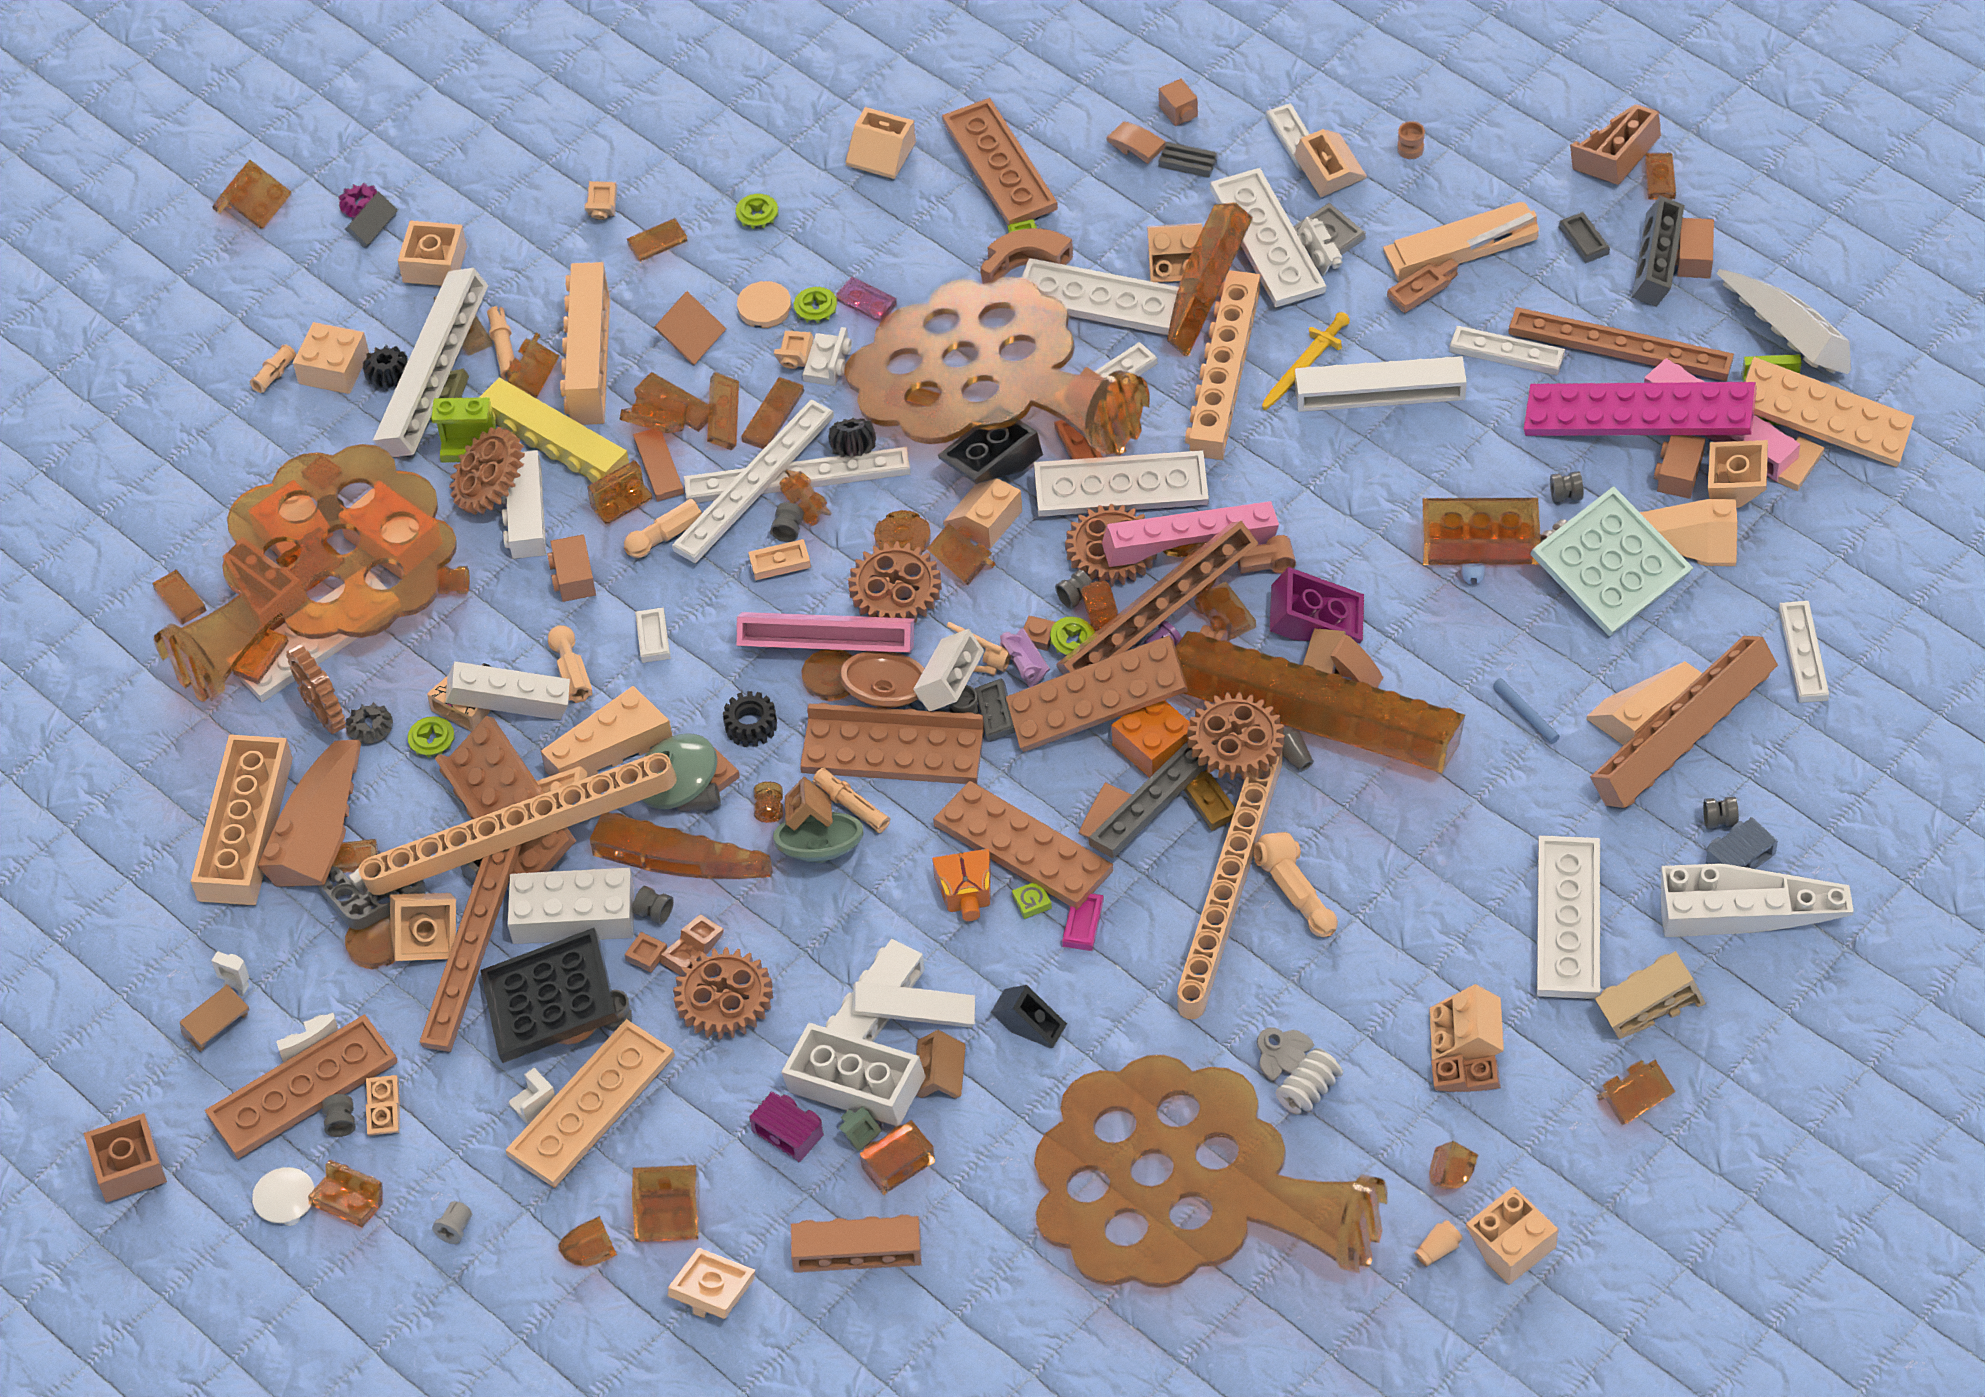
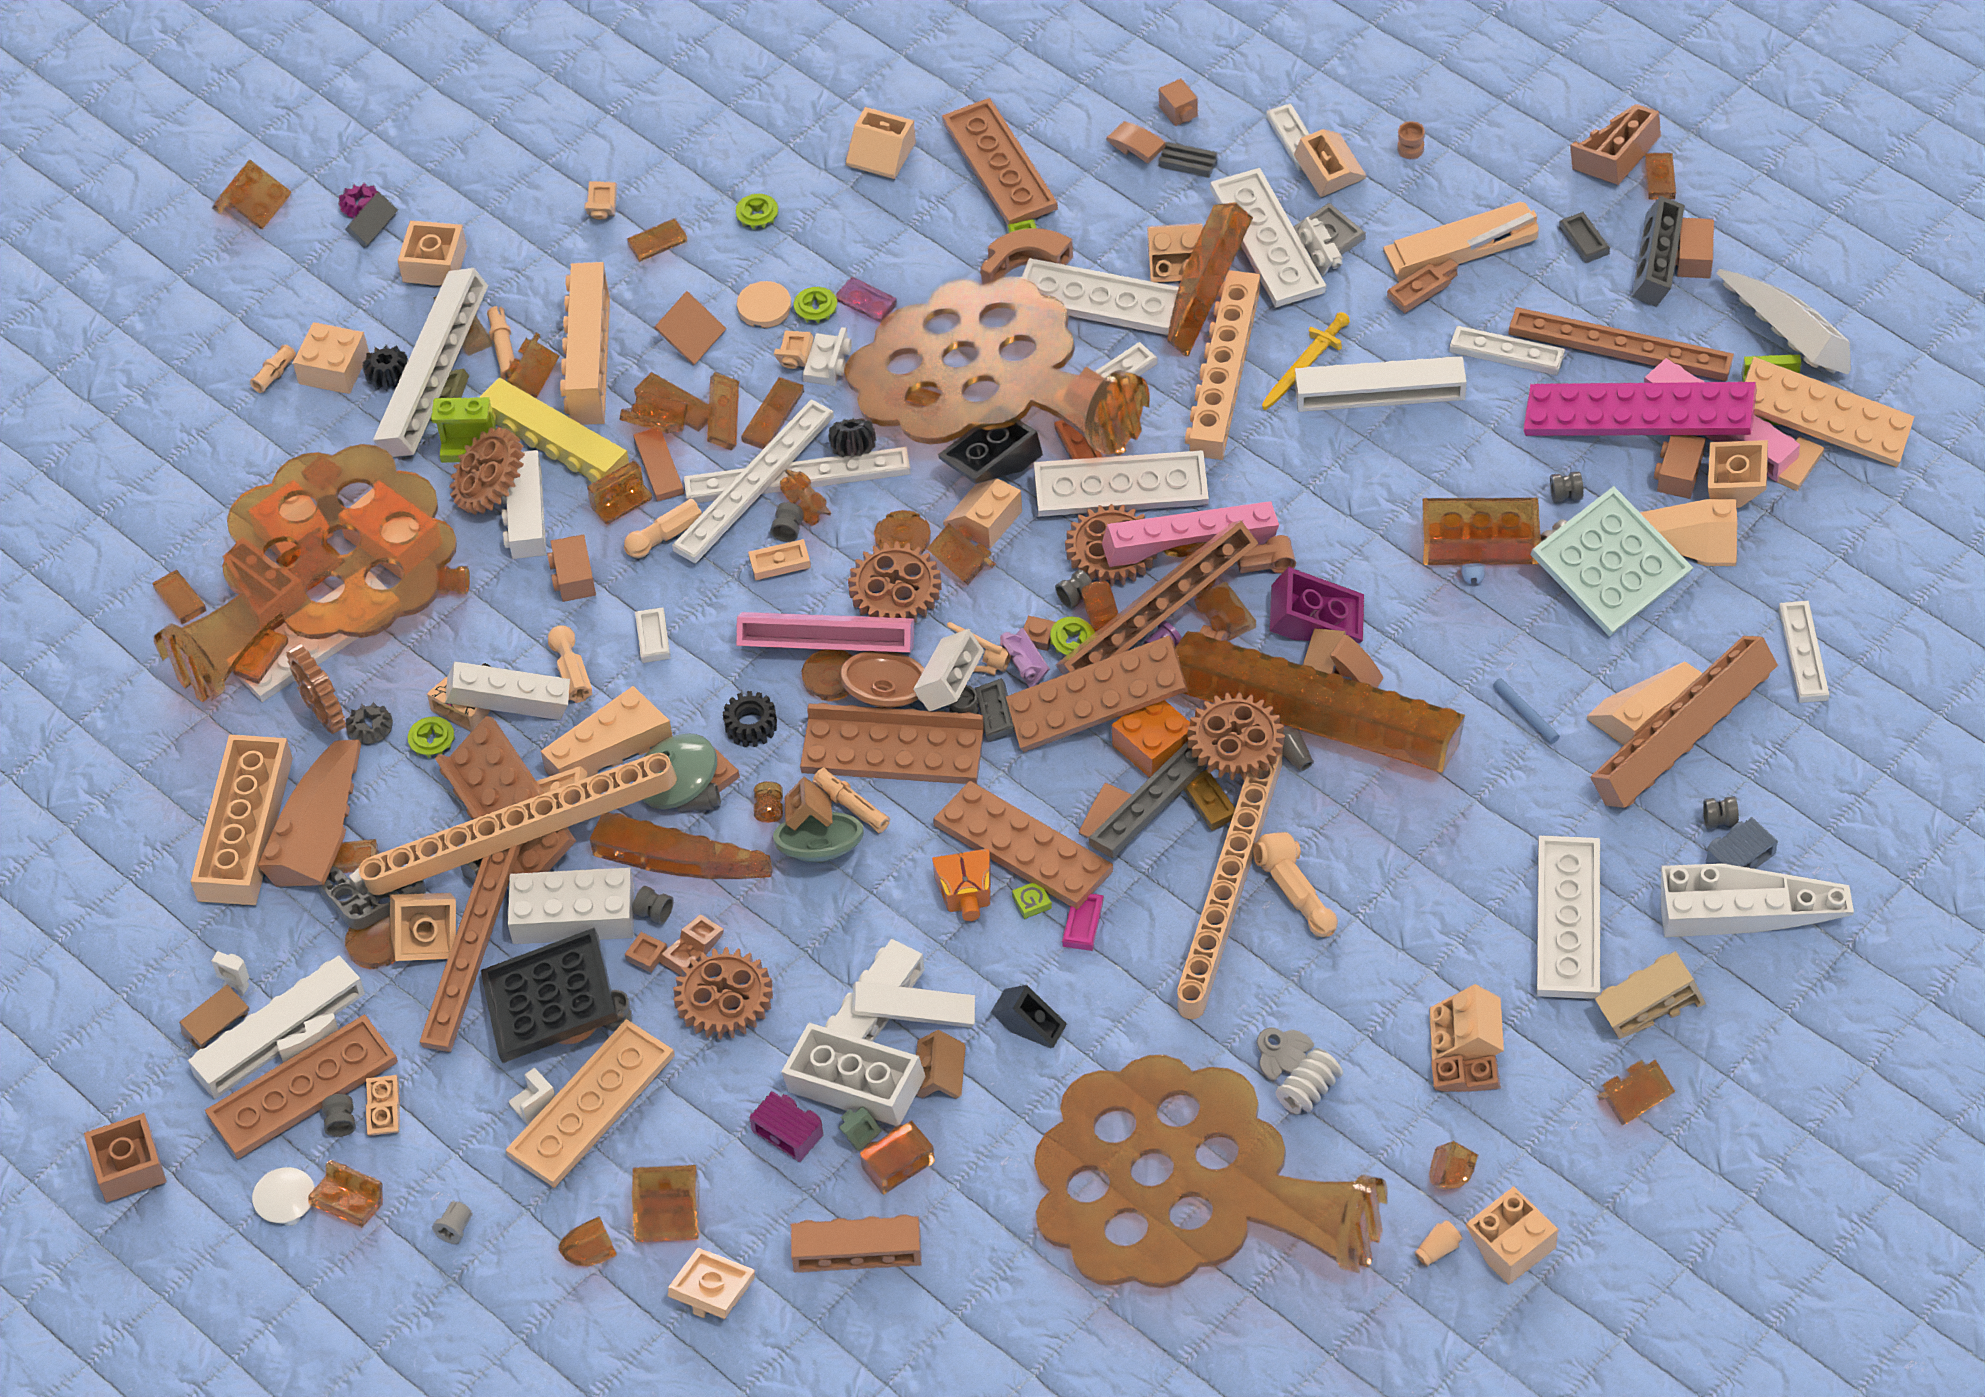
(254, 1040): none -> white brick

